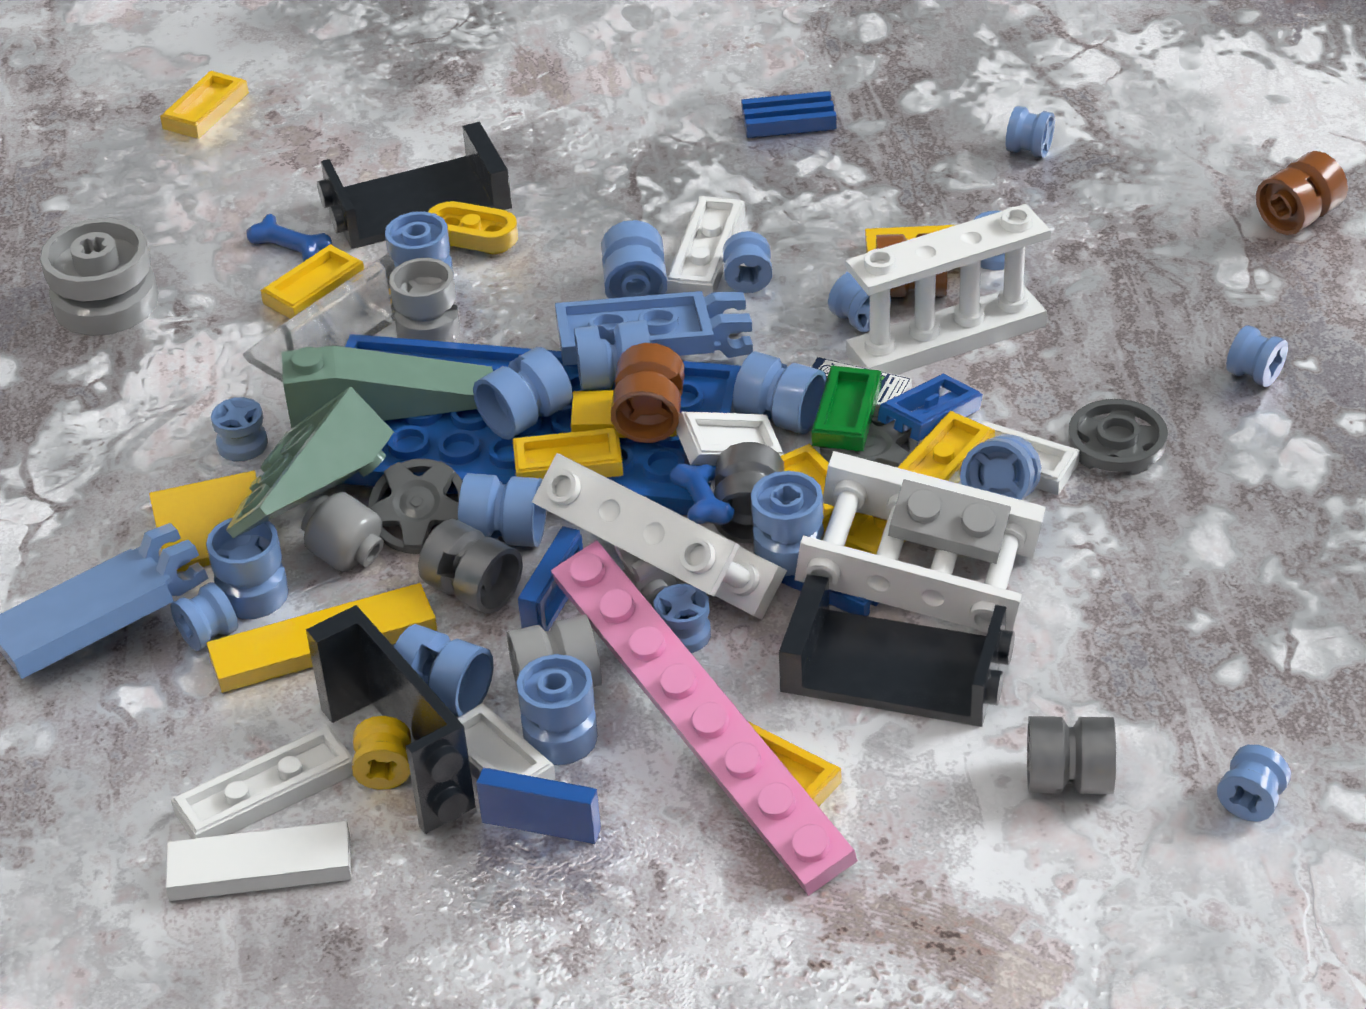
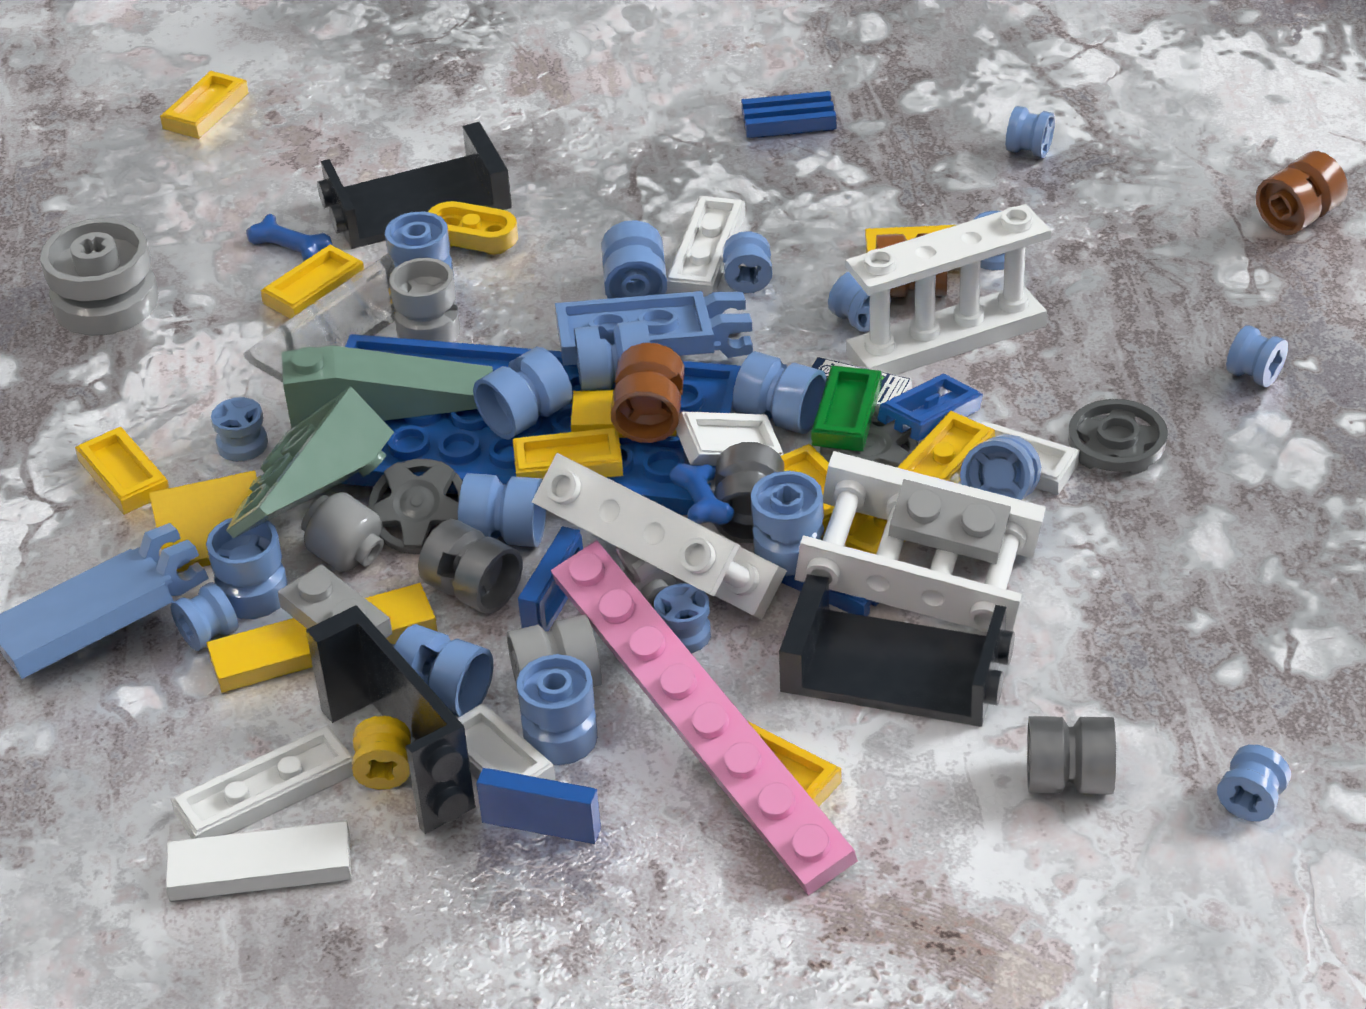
(121, 469): none -> yellow tile
(323, 595): none -> light grey plate

